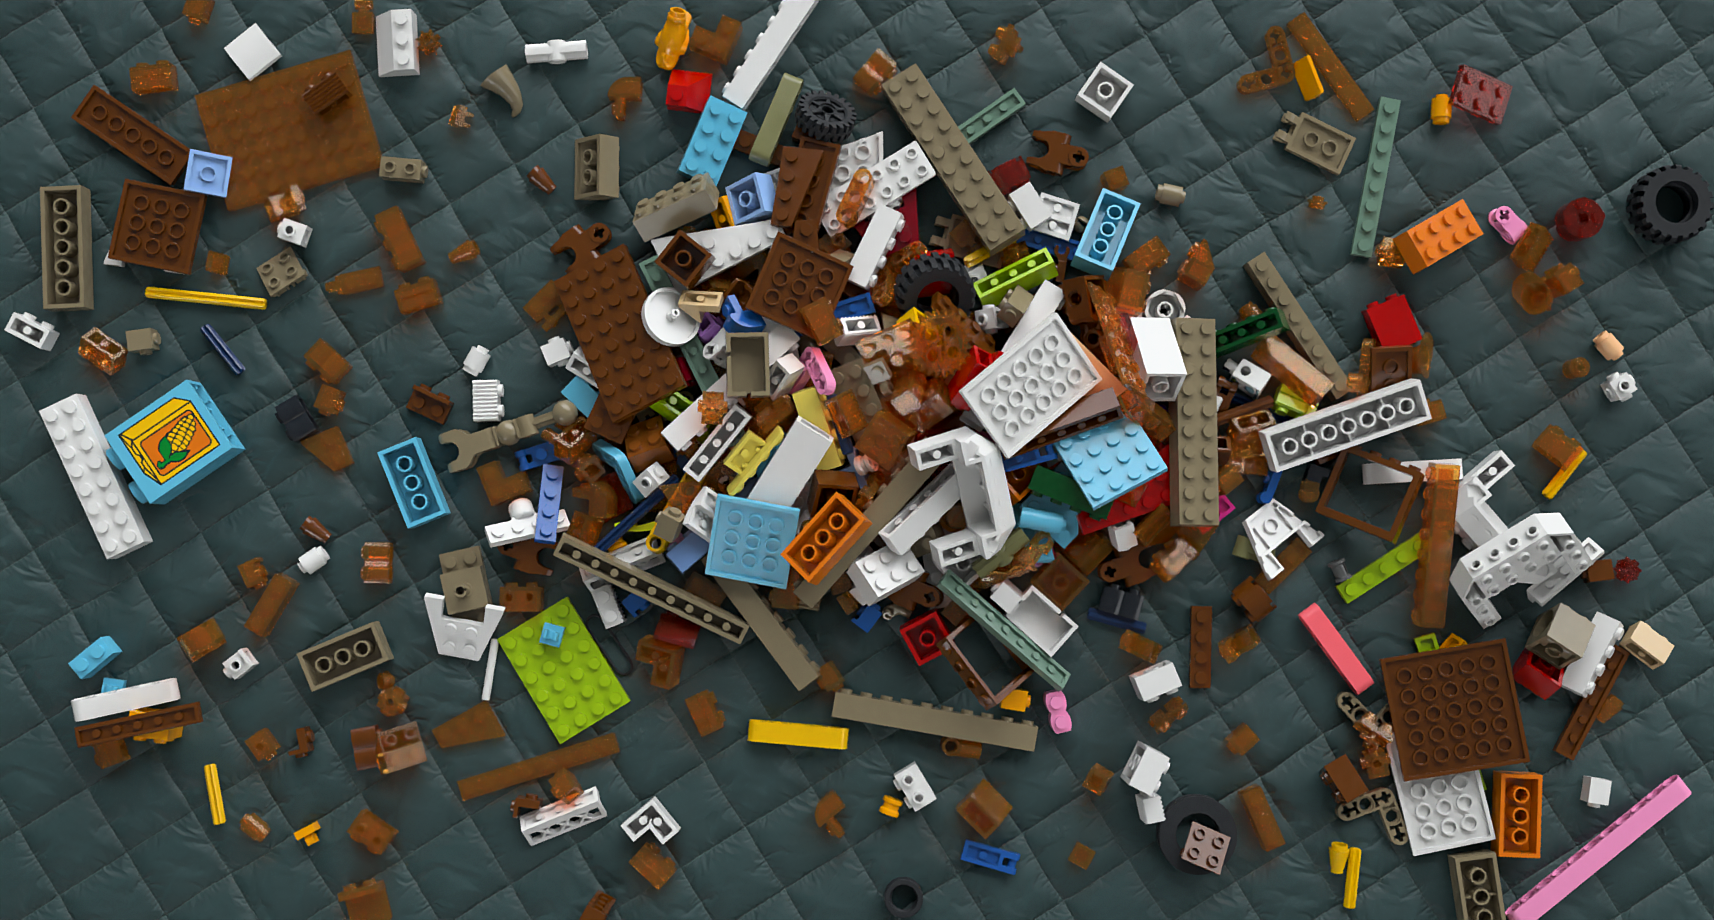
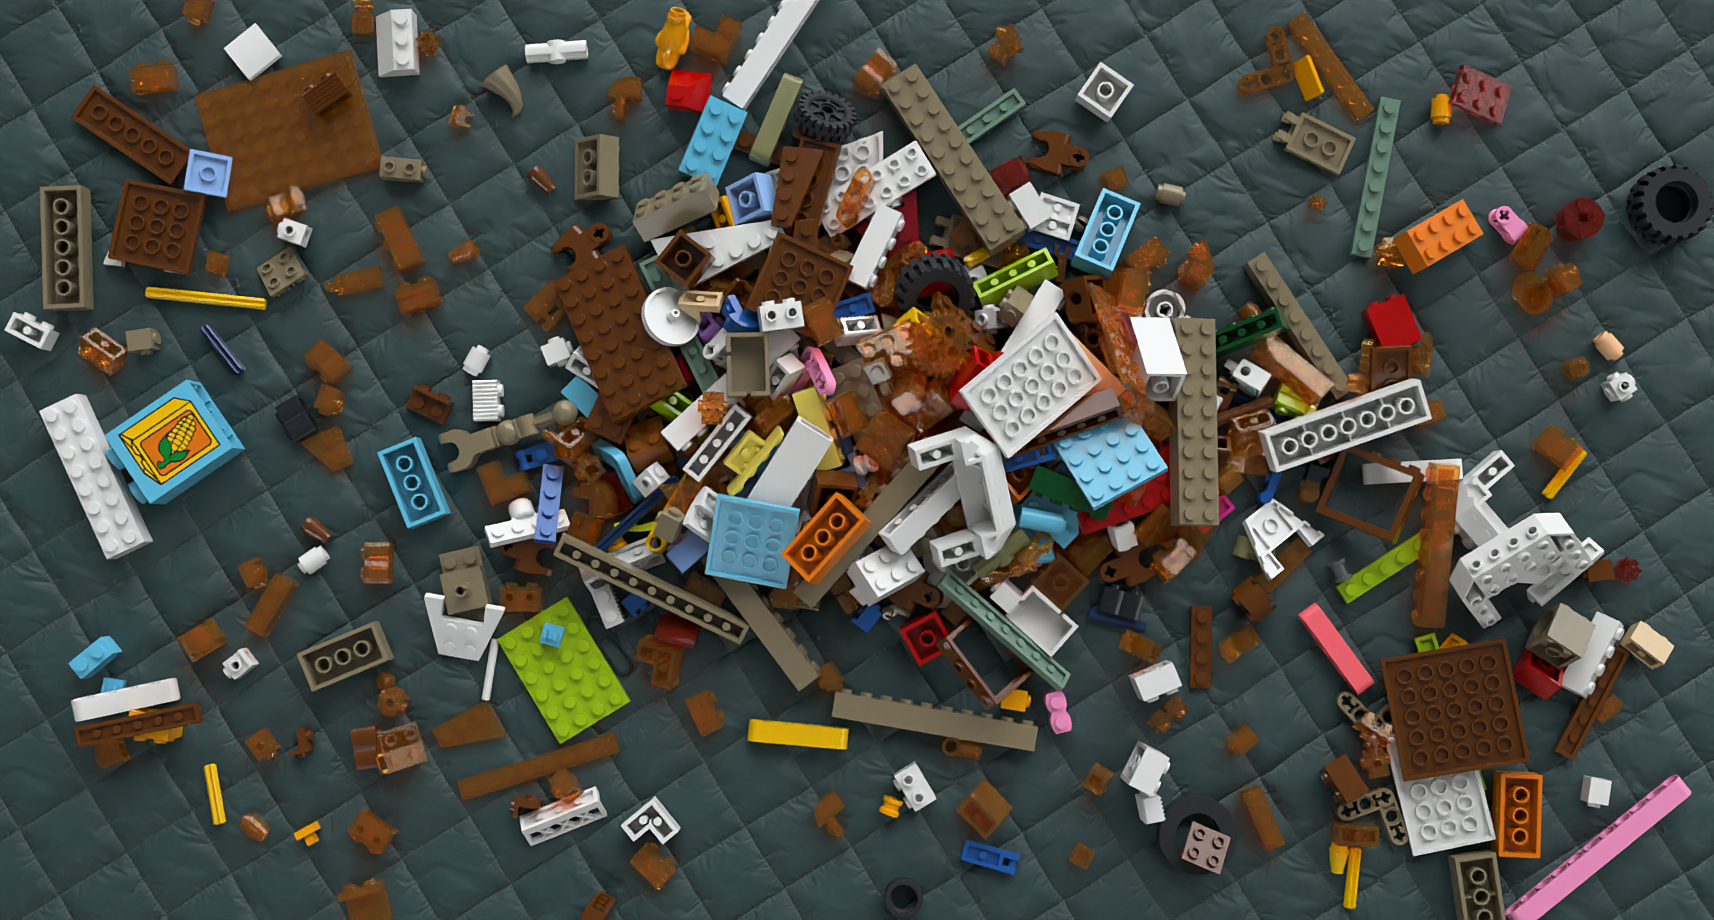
(780, 316): none -> white brick
(1355, 834): none -> clear orange brick

